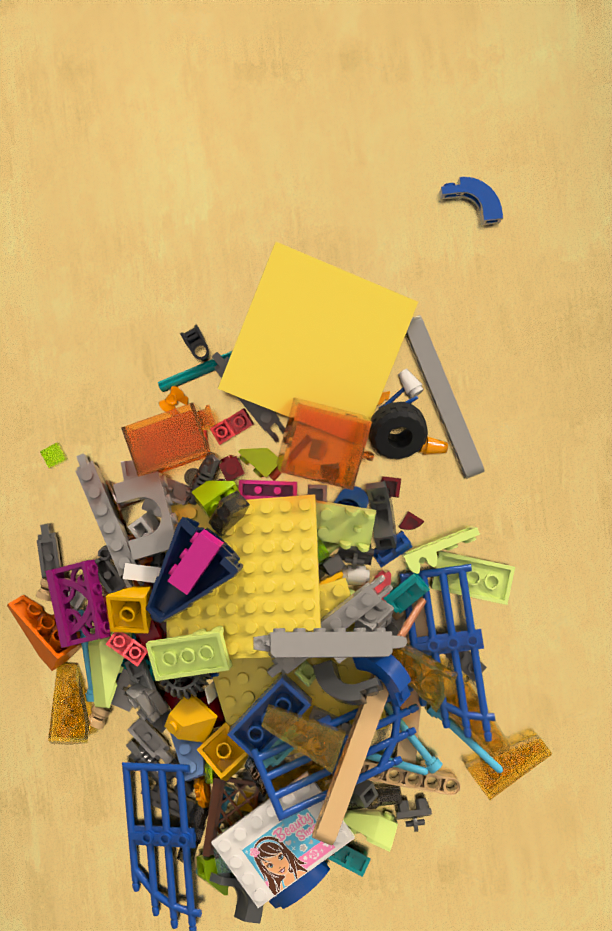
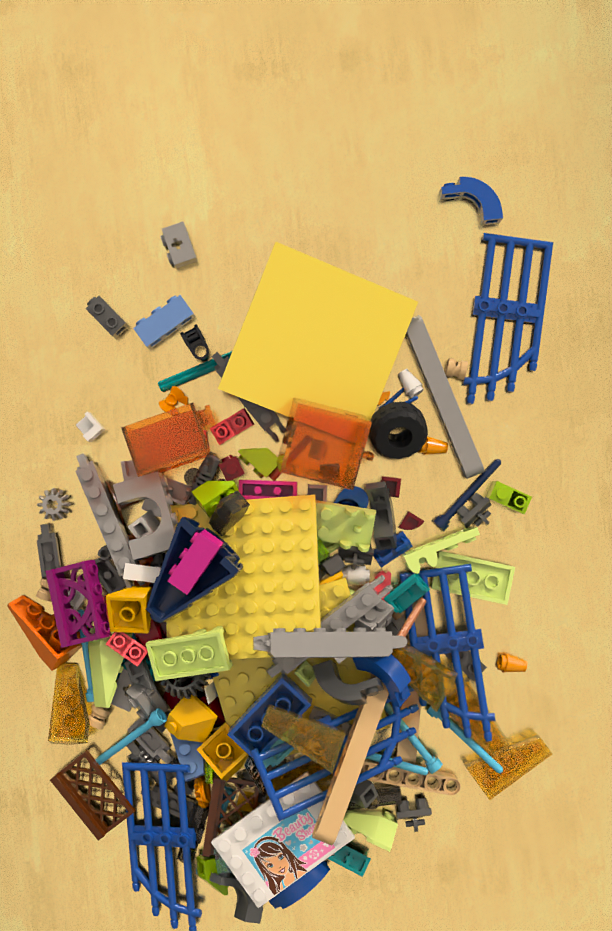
(53, 455): clear neon green tile -> none
(53, 496): none -> light grey gear
(81, 802): none -> reddish brown fence
(90, 427): none -> white panel
(106, 316): none -> dark grey brick
(156, 718): none -> medium azure piece
(163, 321): none -> medium blue brick
(172, 235): none -> light grey brick
(443, 521): none -> dark blue piece
(456, 368): none -> tan wheel
(481, 505): none -> dark grey hips
(508, 497): none -> lime slope
(509, 310): none -> blue piece
(509, 663): none -> light orange cone

